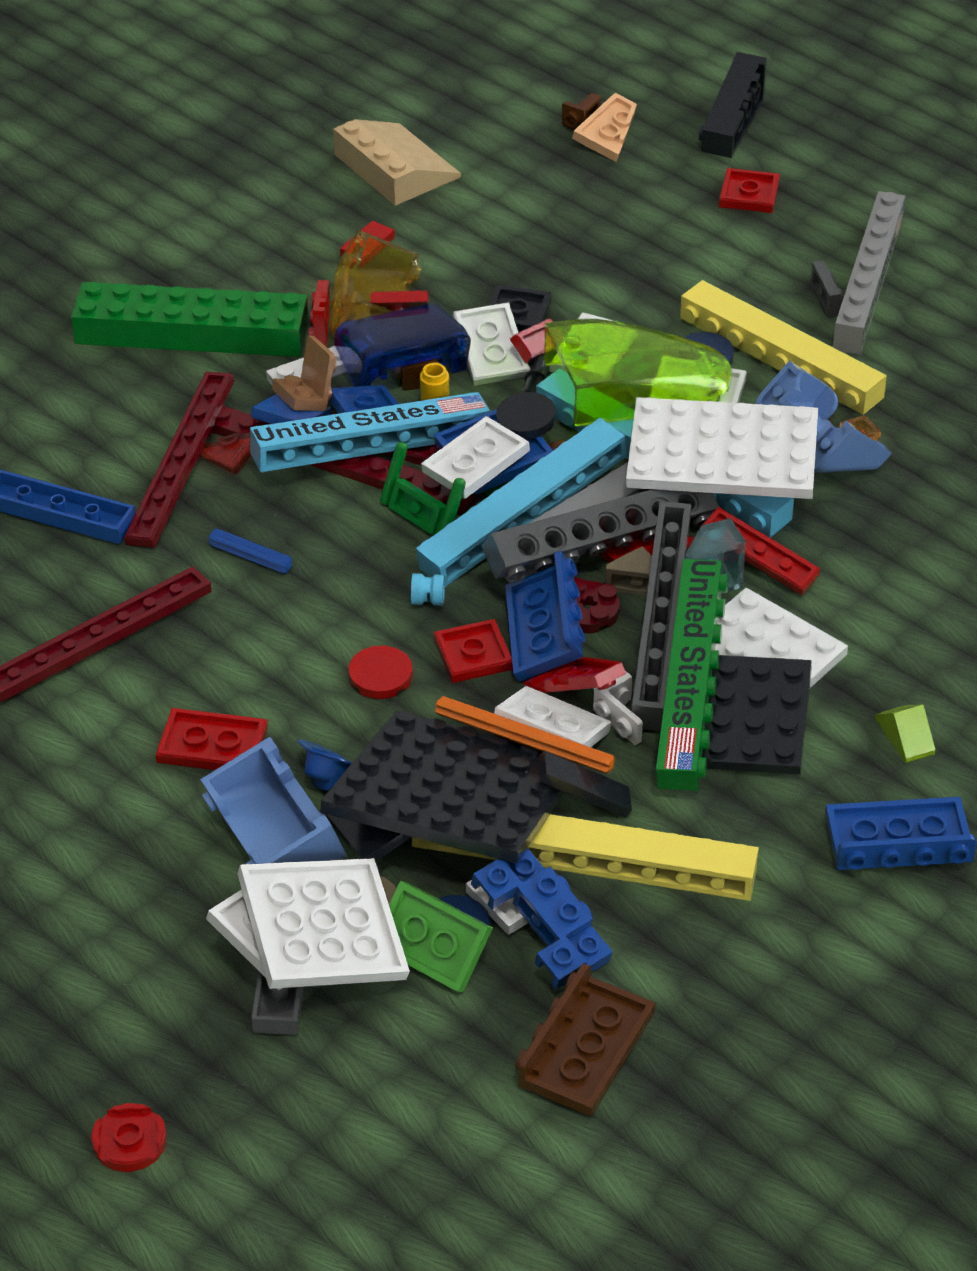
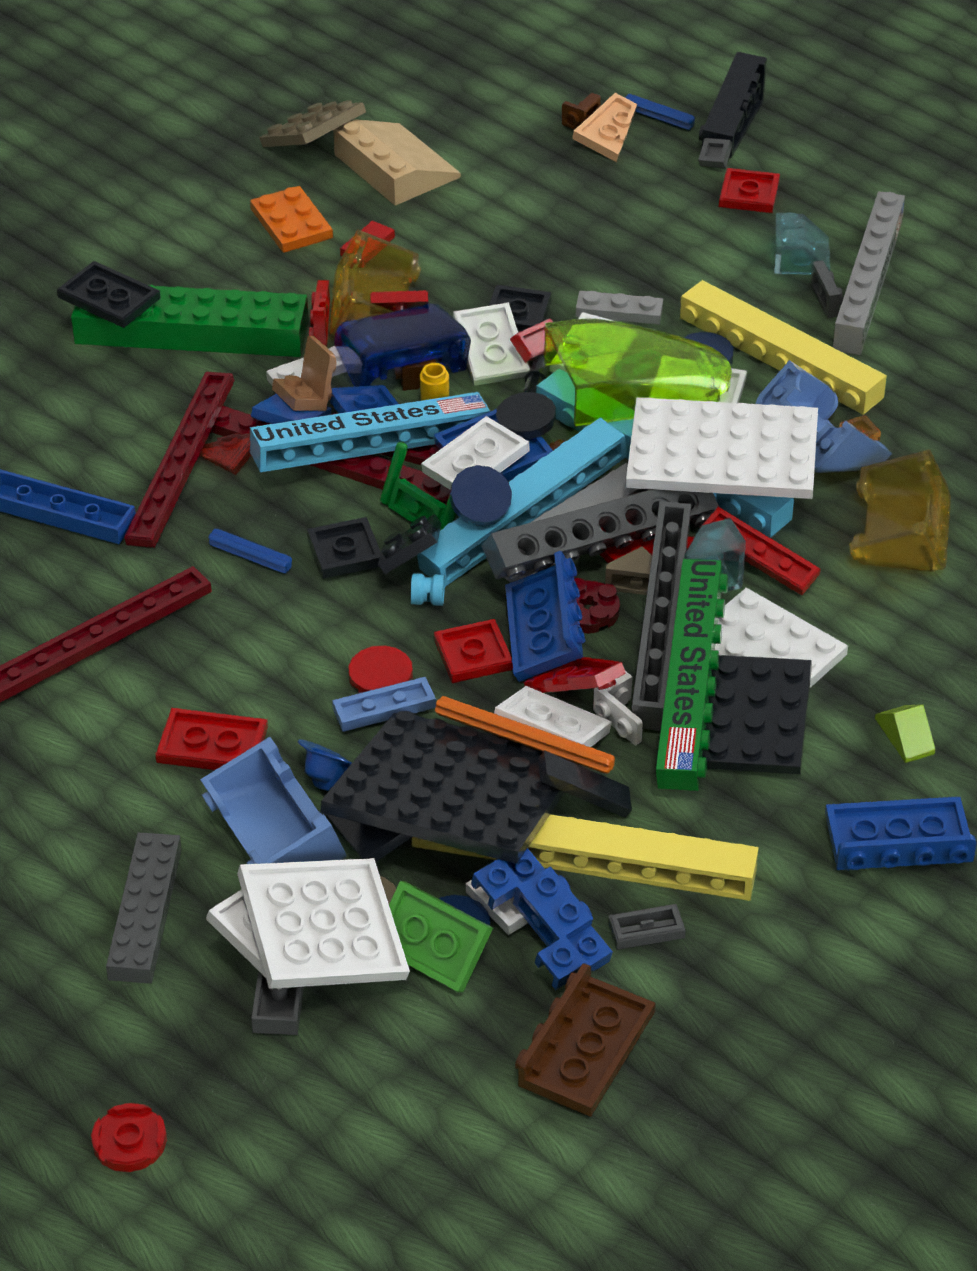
(108, 294): none -> black tile
(144, 908): none -> dark grey piece
(291, 219): none -> orange plate
(313, 124): none -> dark tan plate
(344, 547): none -> black plate
(381, 703): none -> medium blue plate
(402, 547): none -> black plate
(480, 495): none -> dark blue tile
(620, 307): none -> light grey plate
(648, 931): none -> dark grey tile
(662, 112): none -> blue axle
(715, 153): none -> dark grey plate
(798, 244): none -> clear light blue slope
(904, 514): none -> clear yellow windscreen

